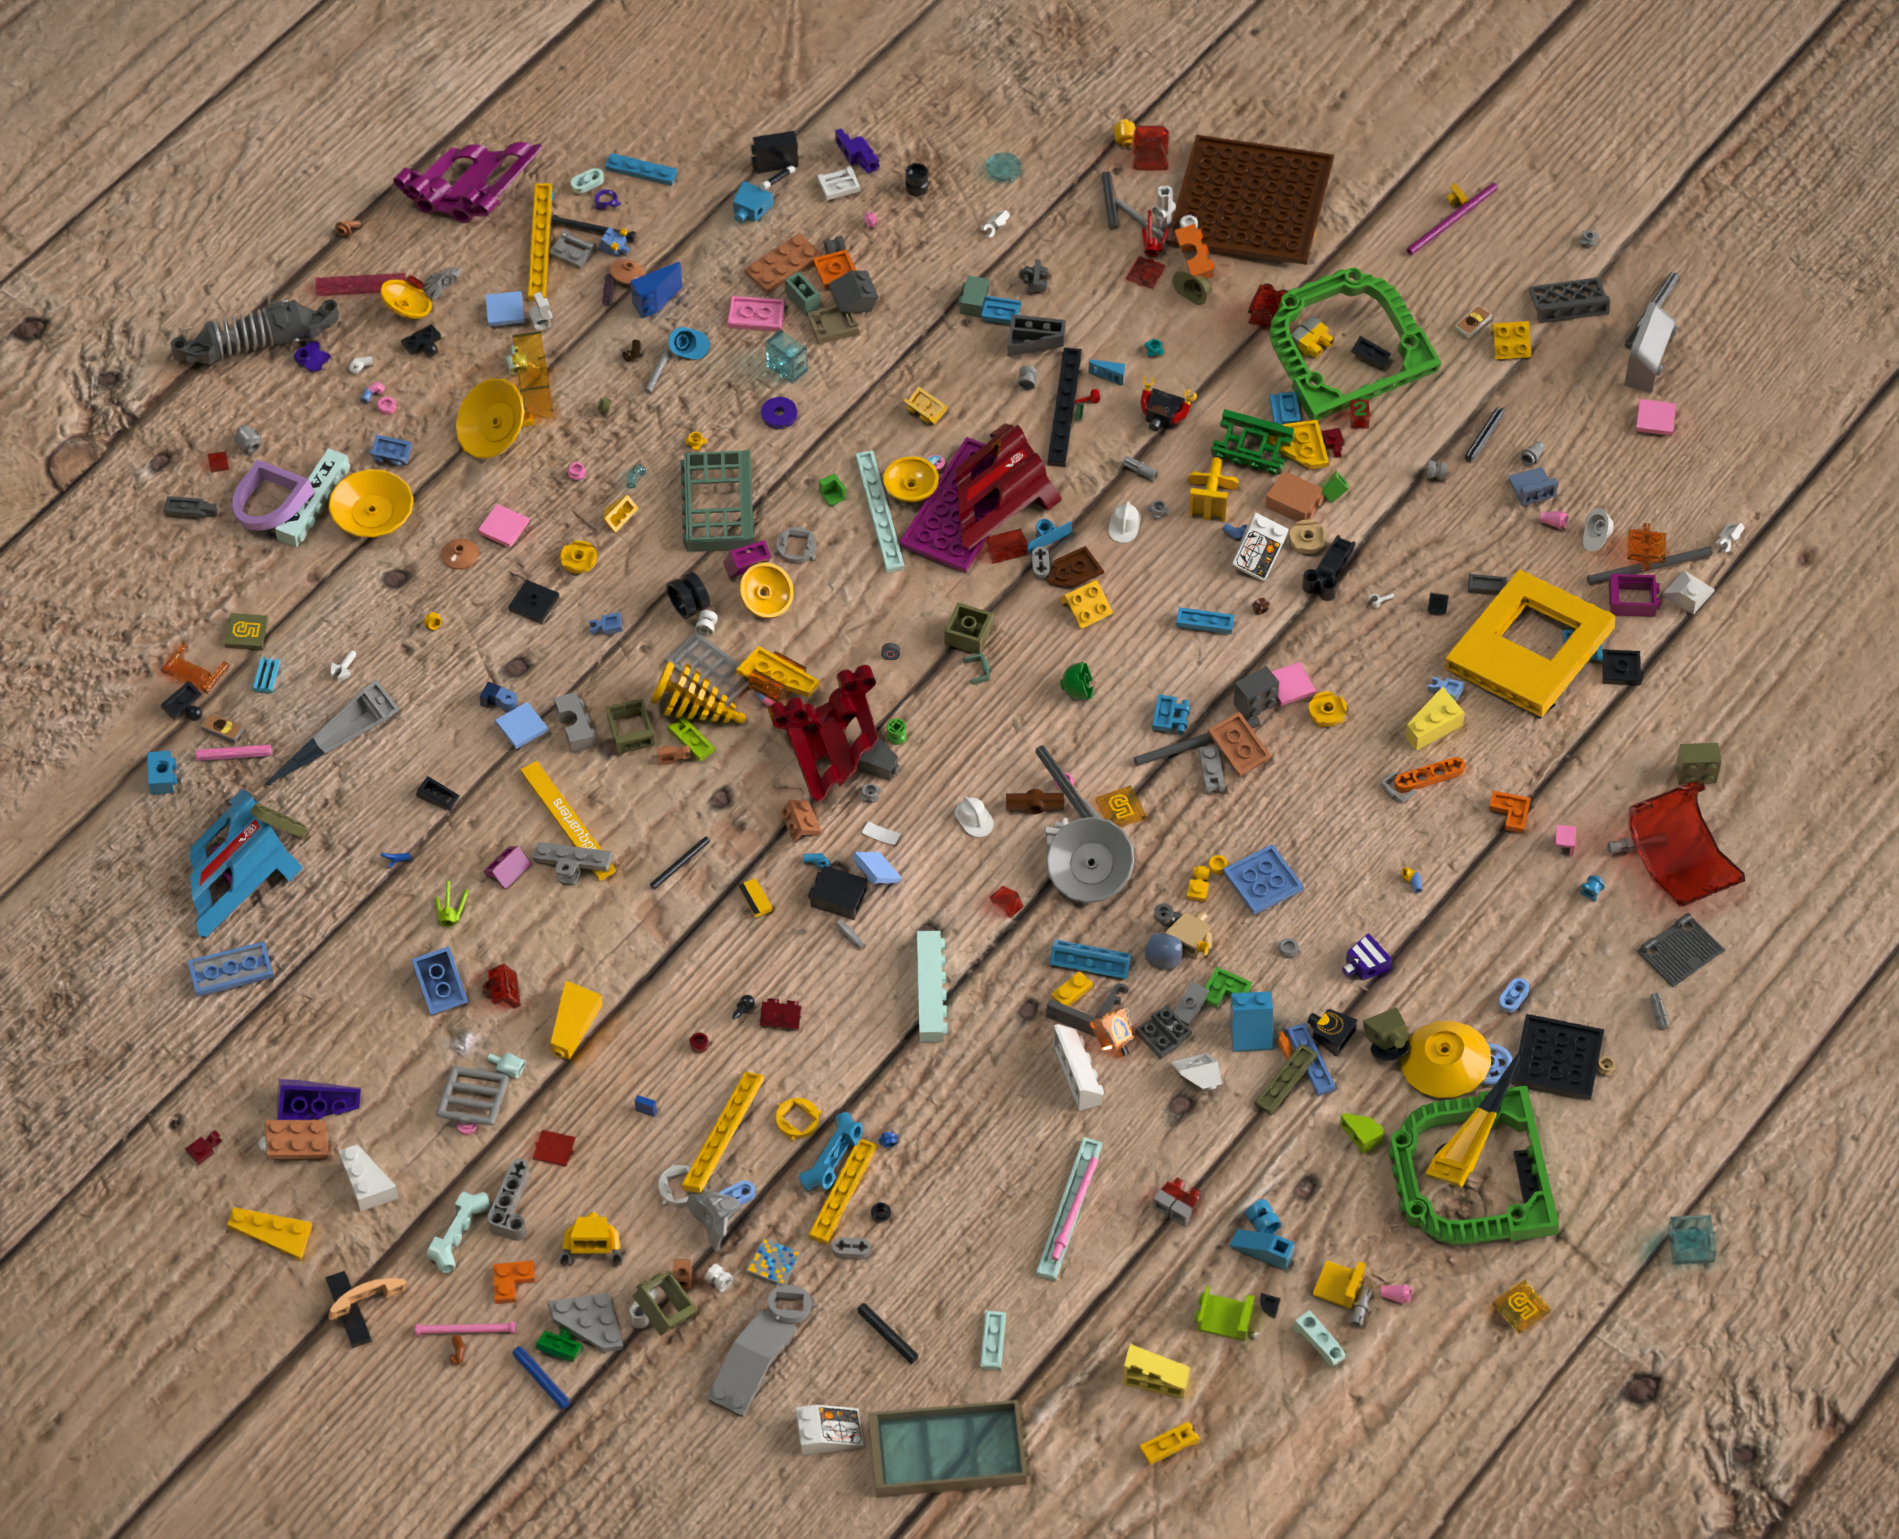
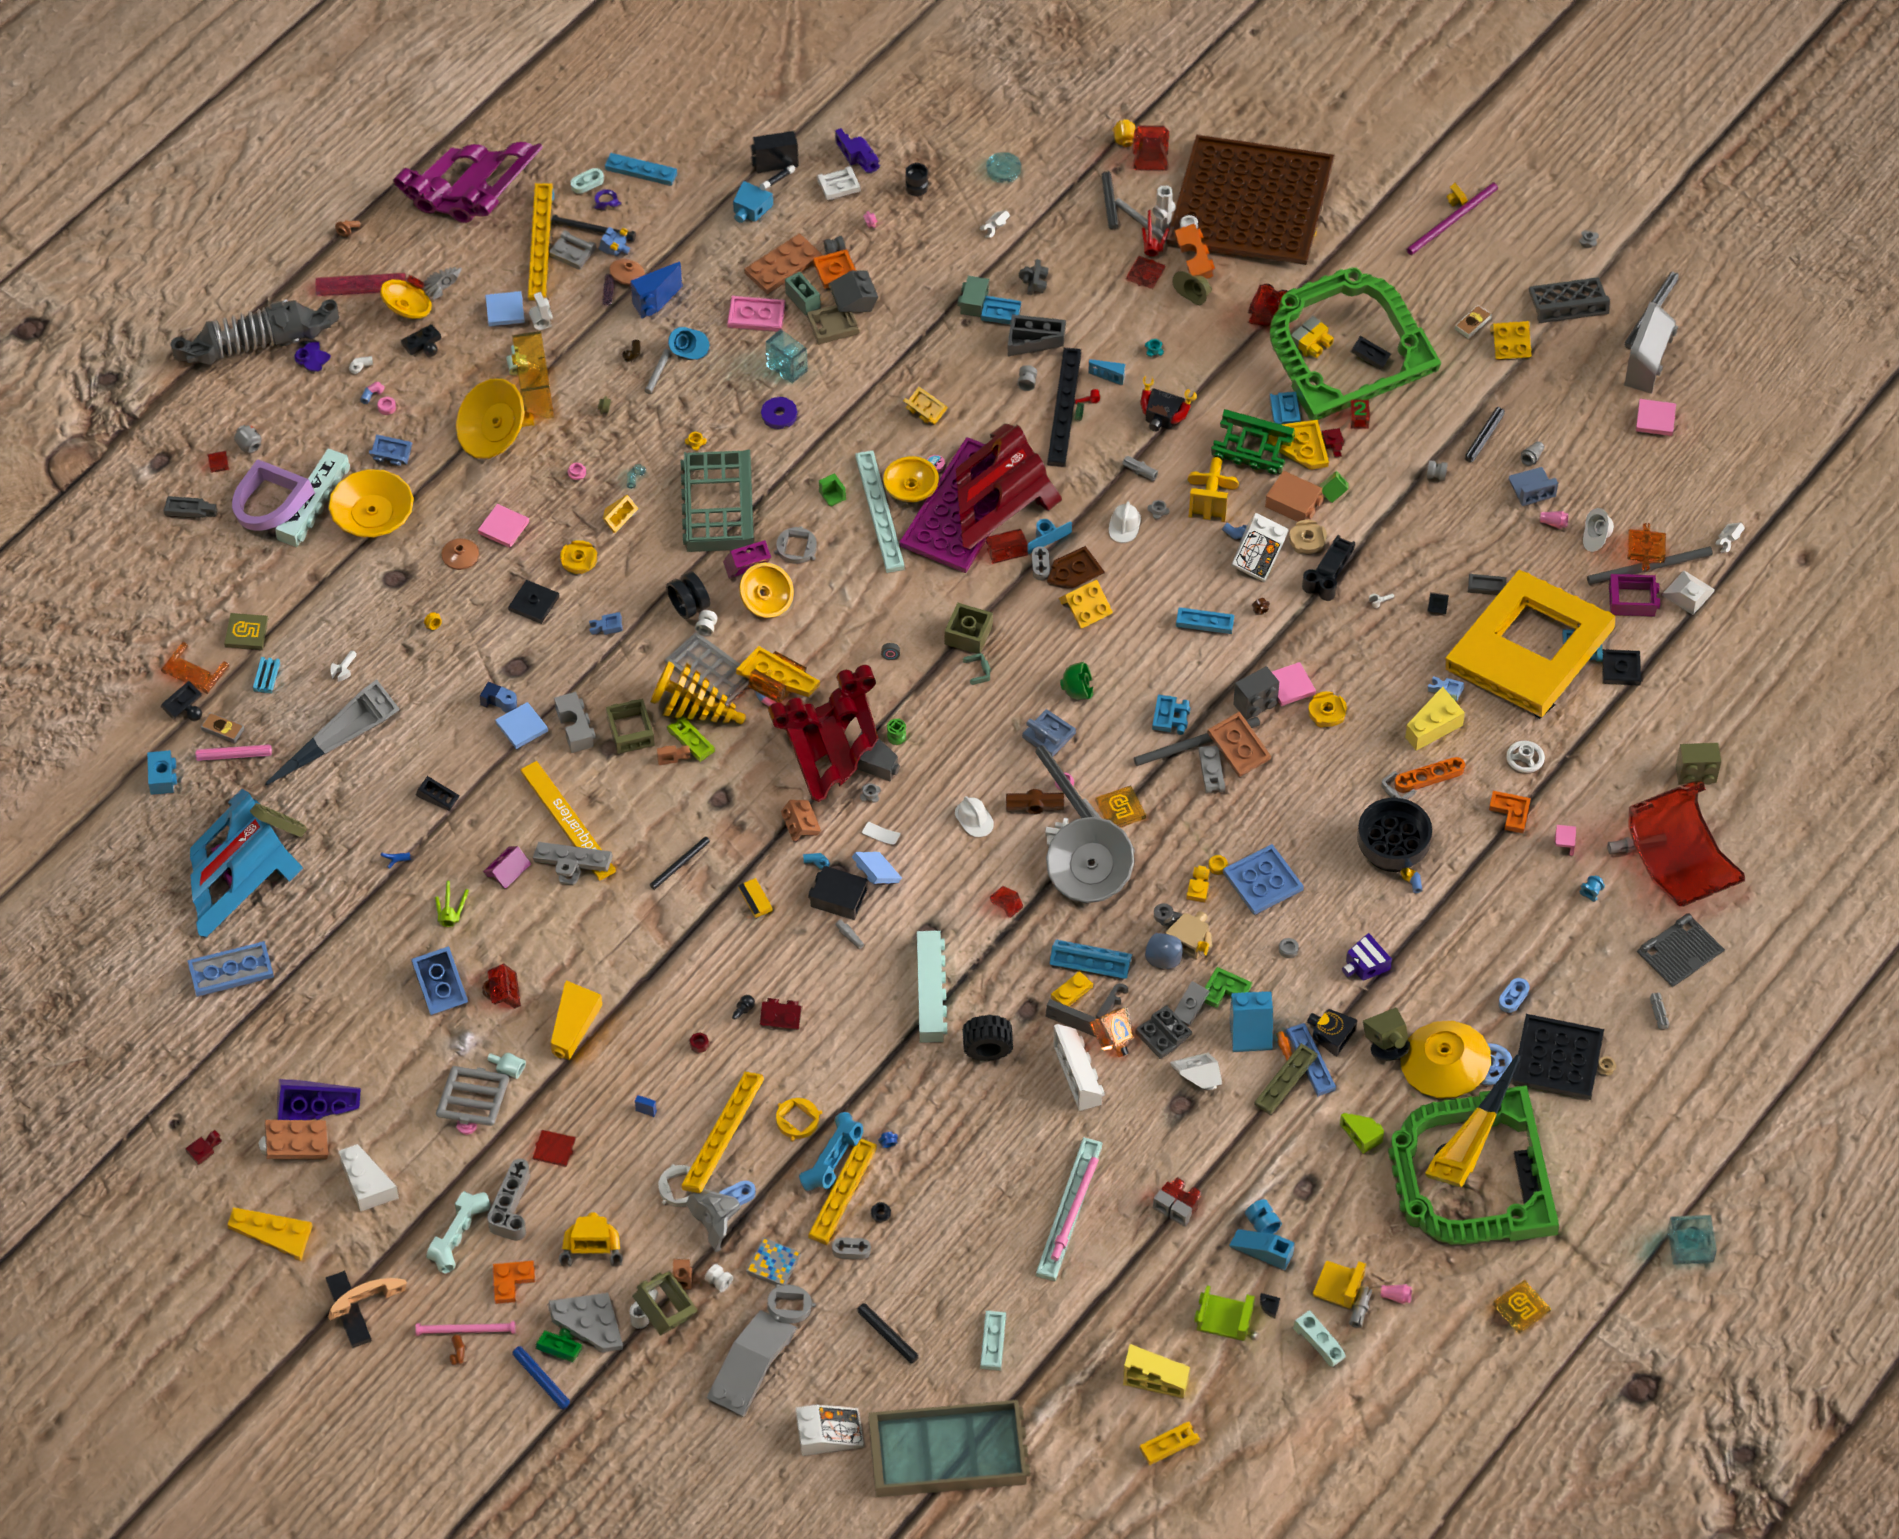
(987, 1037): none -> black tyre
(1048, 731): none -> sand blue plate
(1402, 817): none -> black wheel
(1525, 754): none -> white piece

